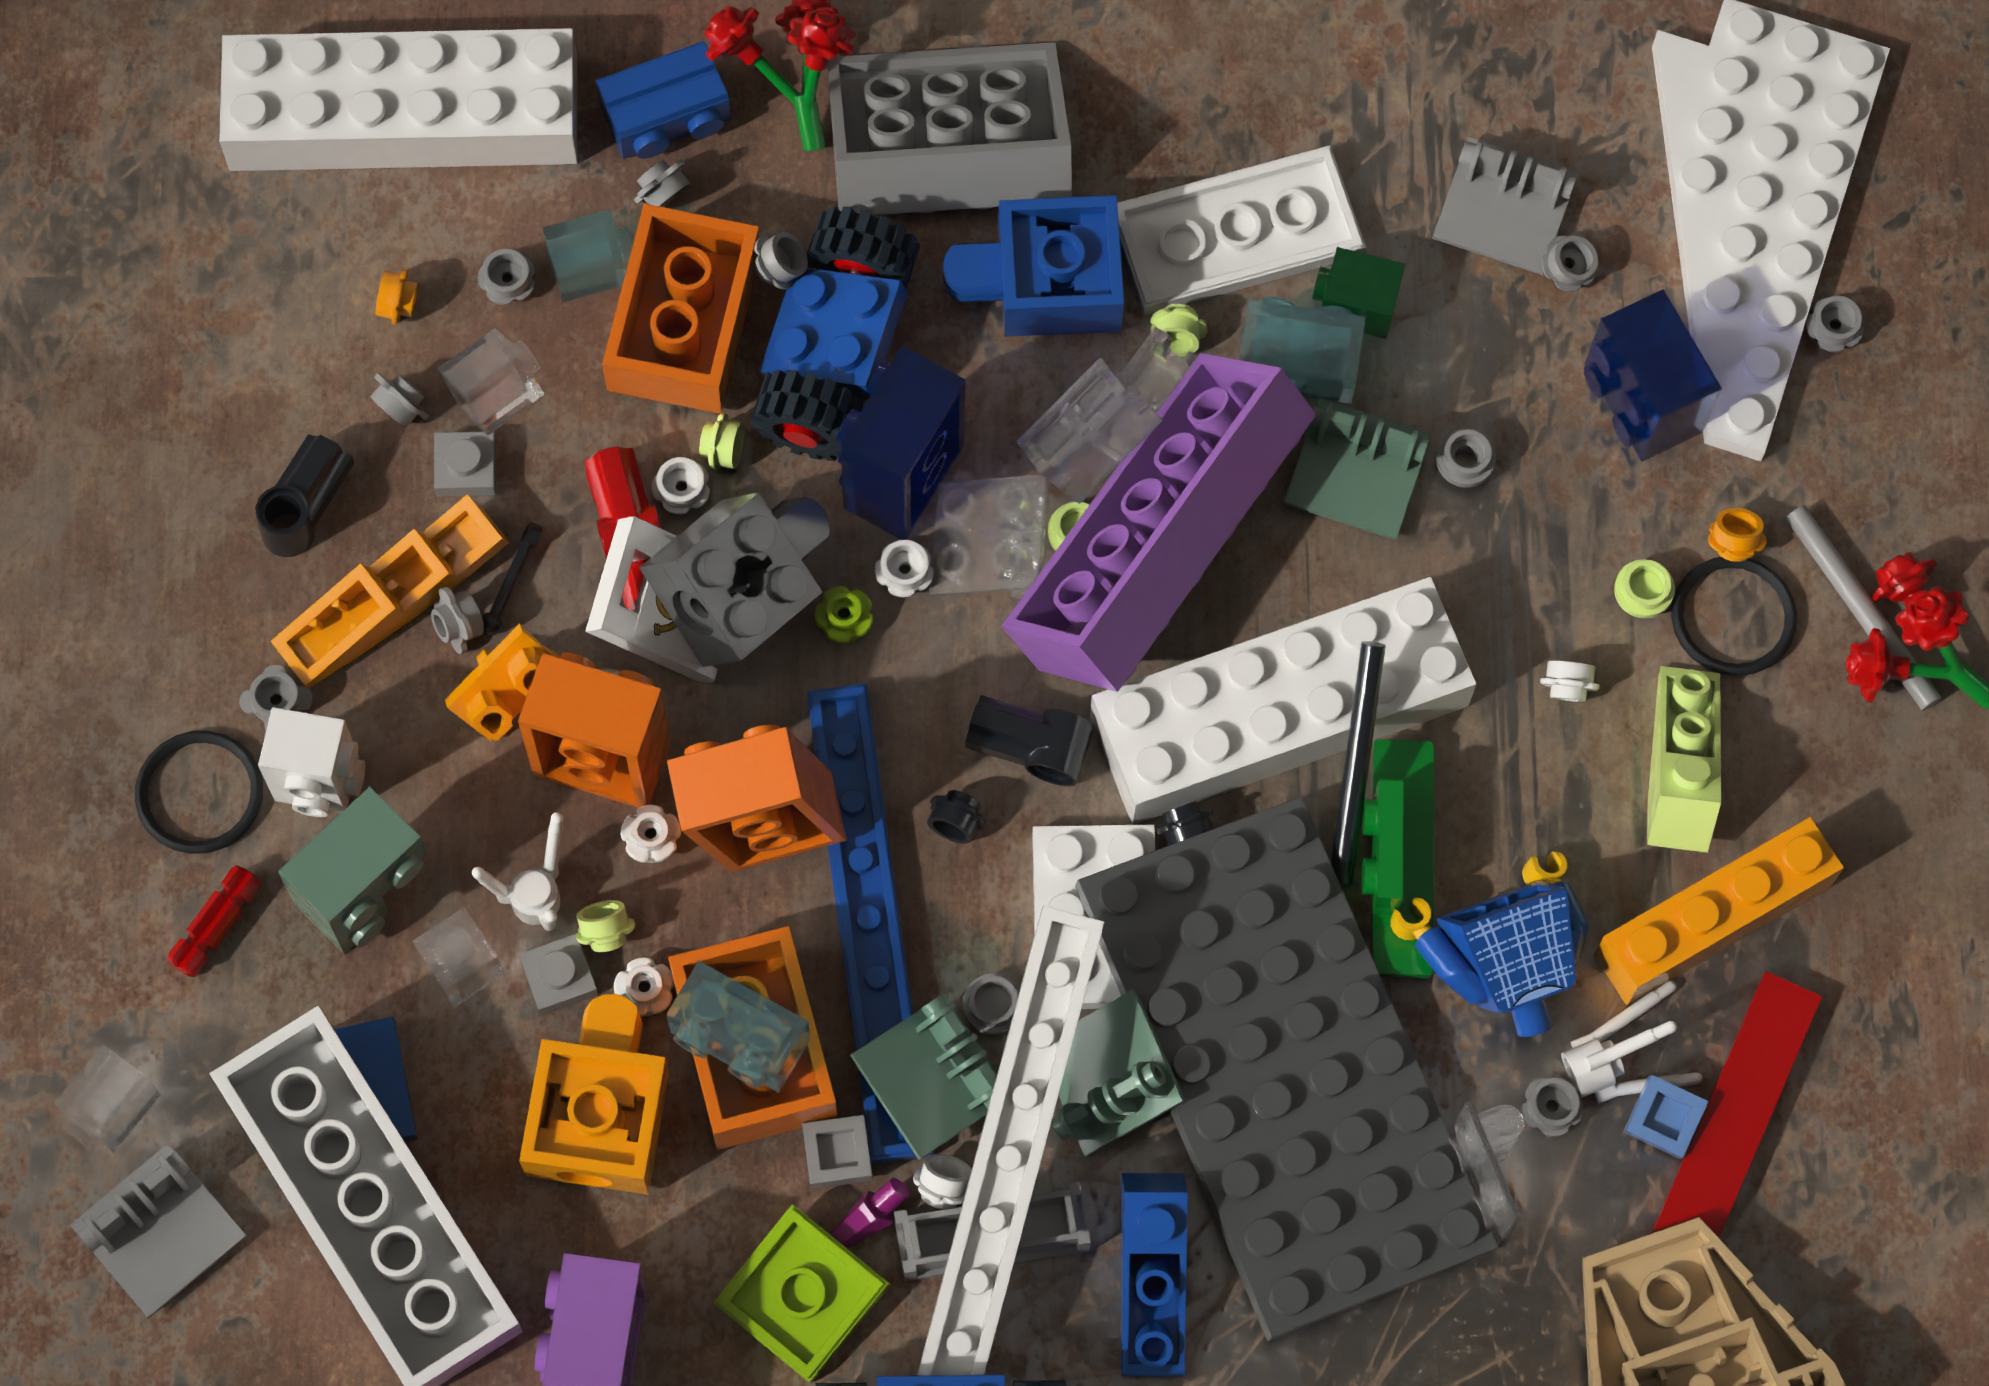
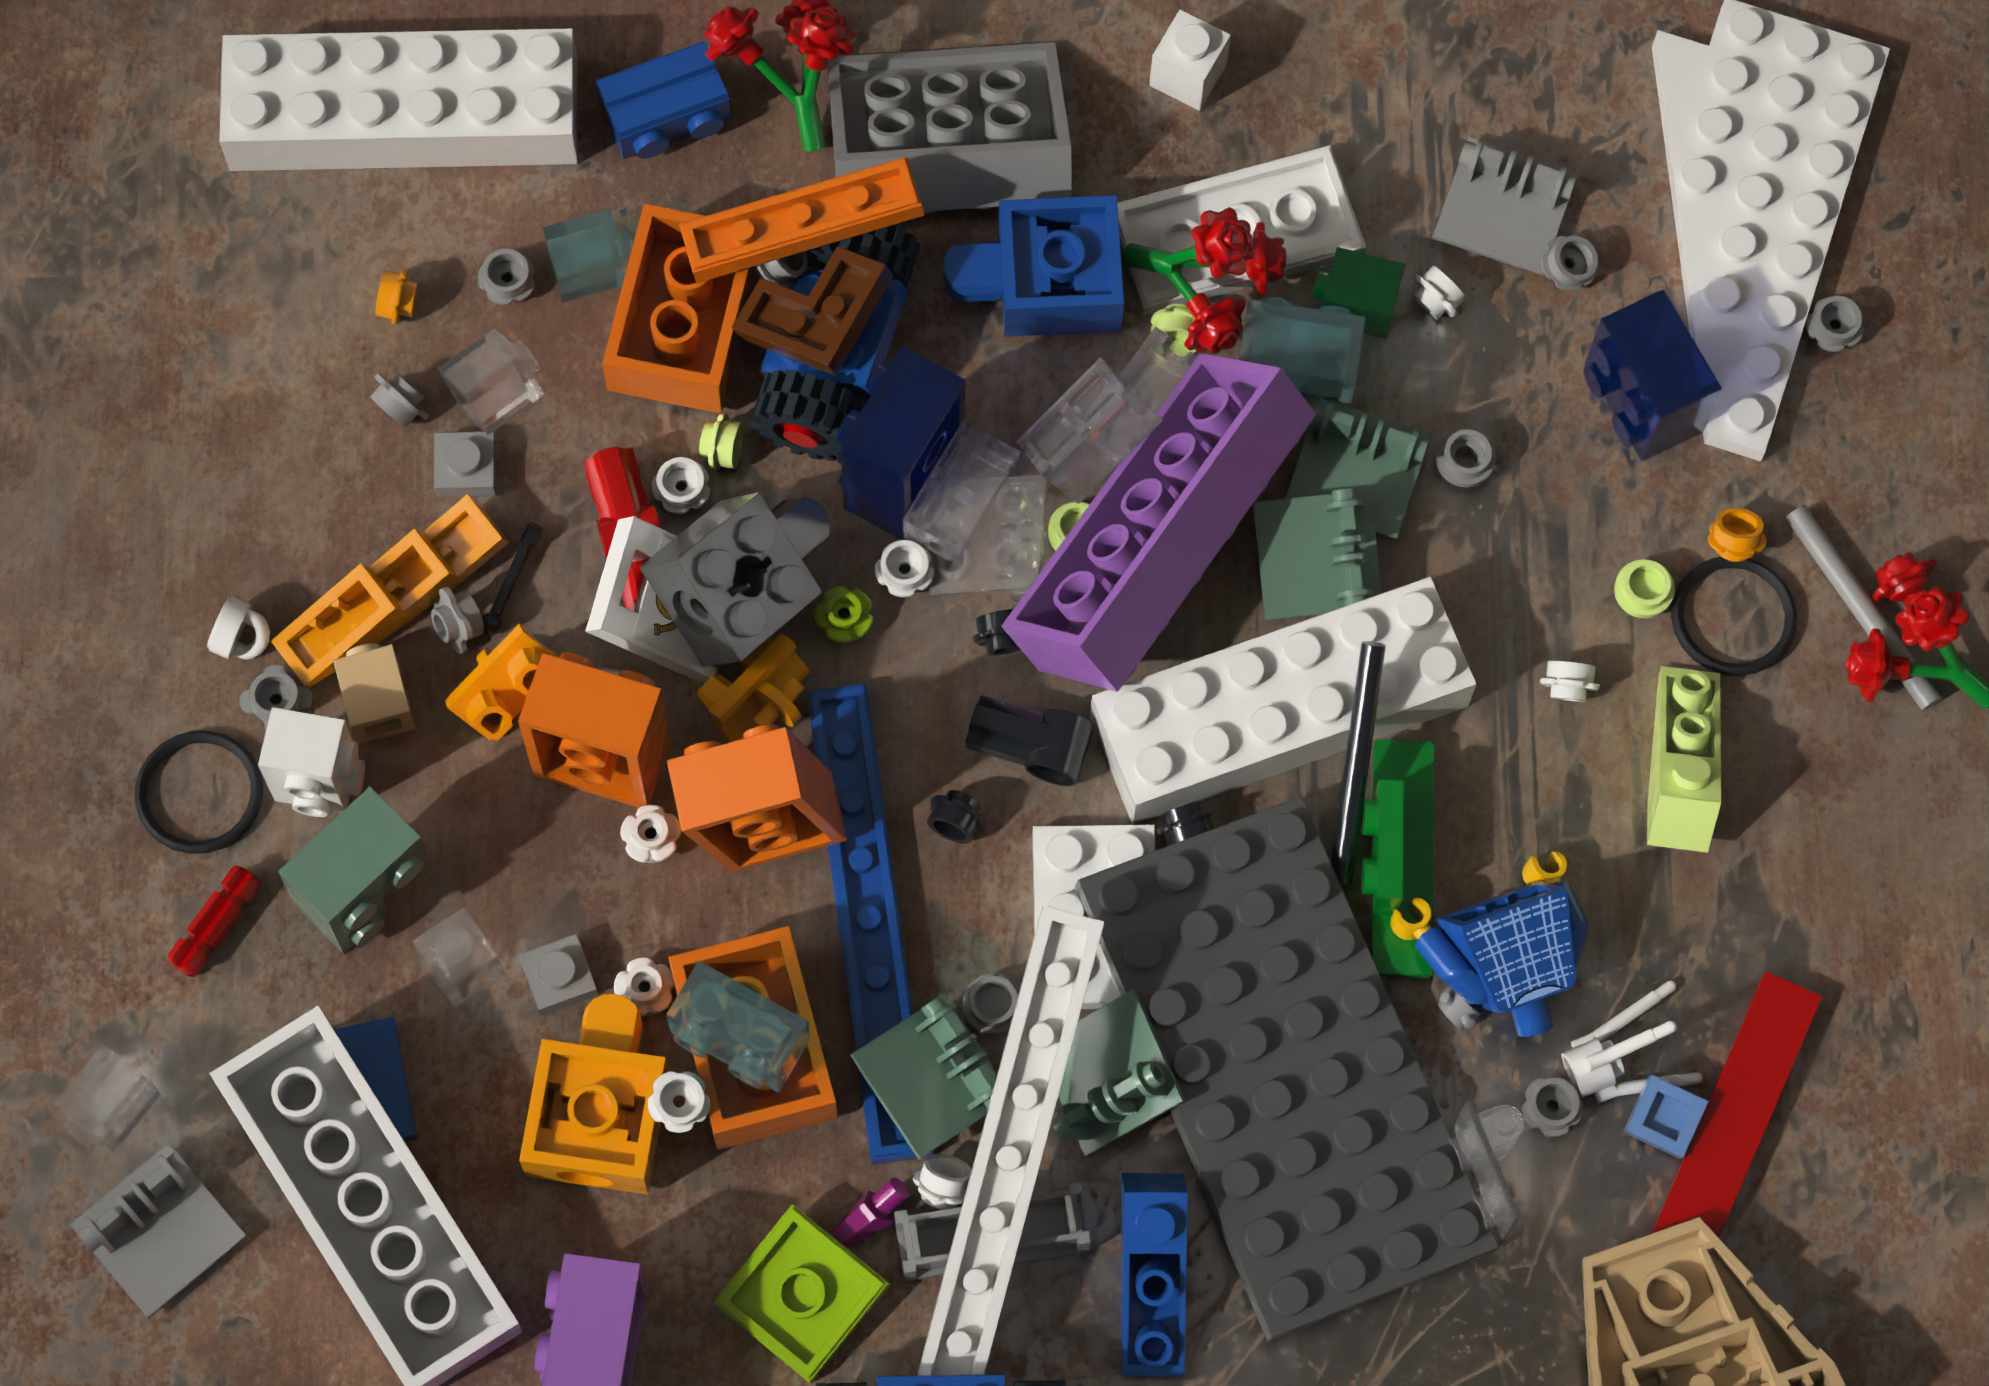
(229, 627): none -> white tile
(303, 492): black piece -> none
(374, 692): none -> tan brick
(533, 891): white plant -> none
(604, 925): yellowish green plate -> none
(662, 183): light grey plate -> none
(679, 1084): none -> white plate
(760, 693): none -> light orange hips
(801, 219): none -> orange tile
(817, 326): none -> reddish brown plate
(837, 1152): light grey plate -> none
(959, 491): none -> clear hinge
(993, 635): none -> black plate
(1189, 60): none -> white brick
(1226, 248): none -> red plant
(1316, 553): none -> sand green hinge
(1438, 293): none -> white plate
(1458, 1010): none -> light grey piece
(1718, 911): light orange brick -> none

